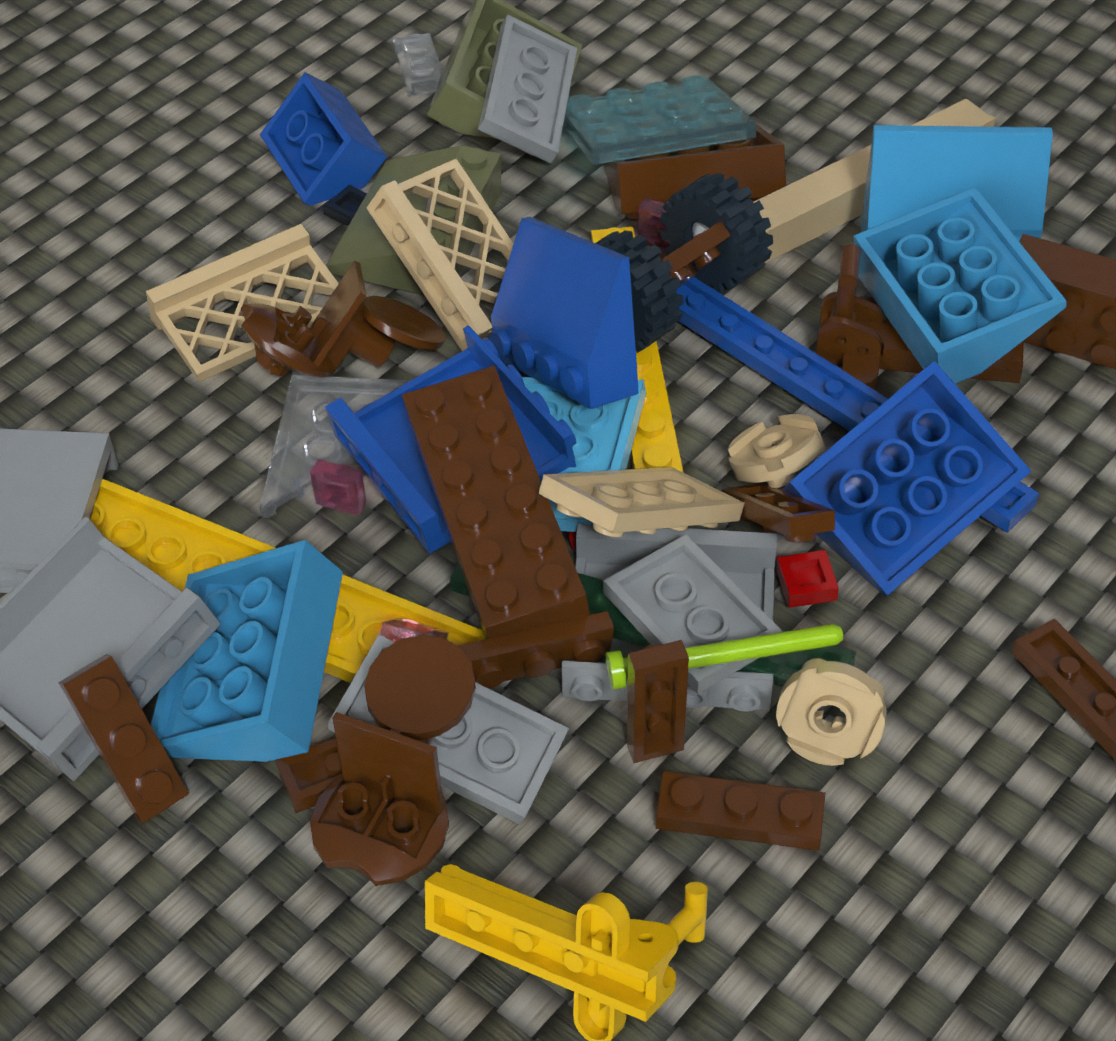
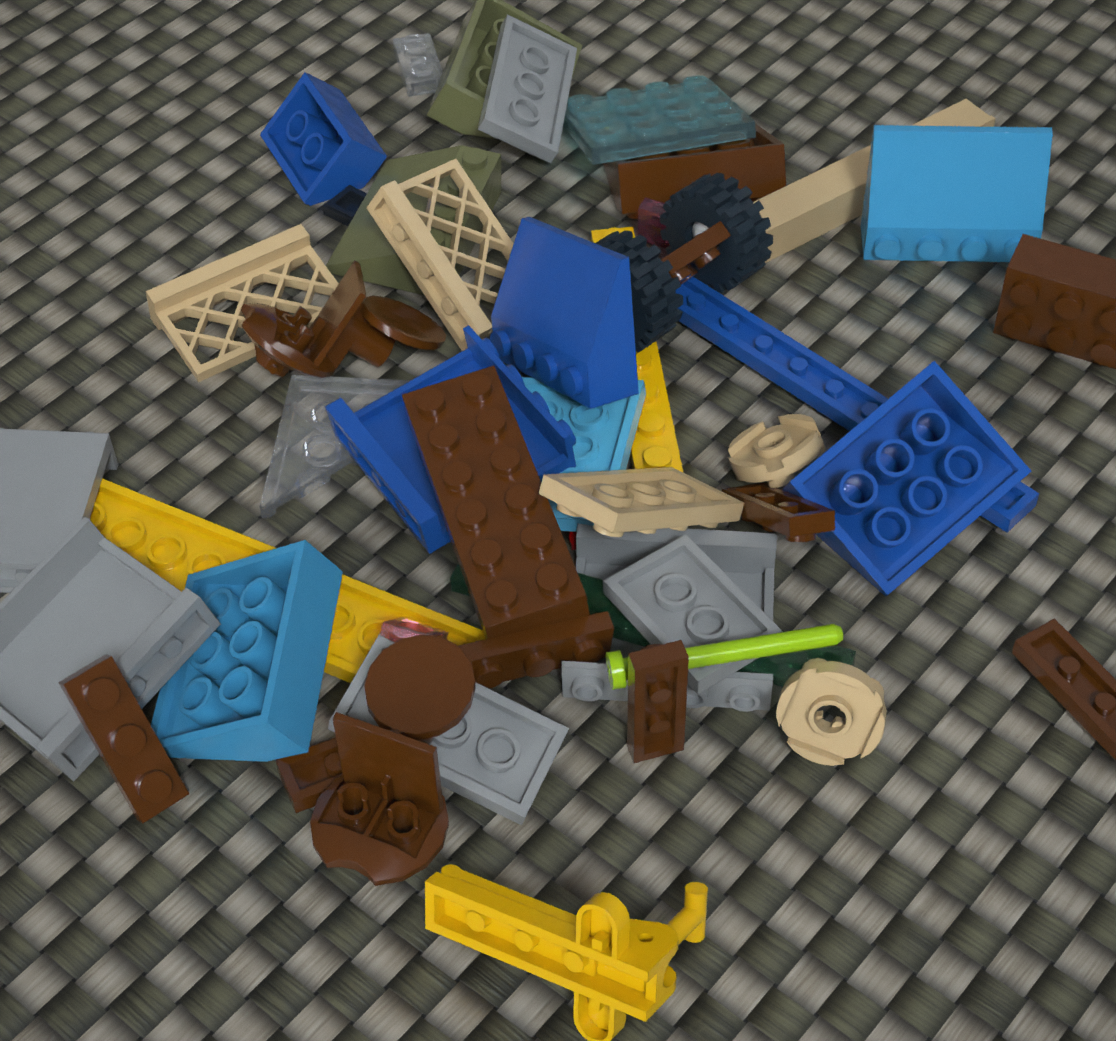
(338, 487): clear pink plate -> none
(740, 810): reddish brown plate -> none
(807, 578): red plate -> none
(858, 339): reddish brown piece -> none
(956, 284): dark azure slope -> none

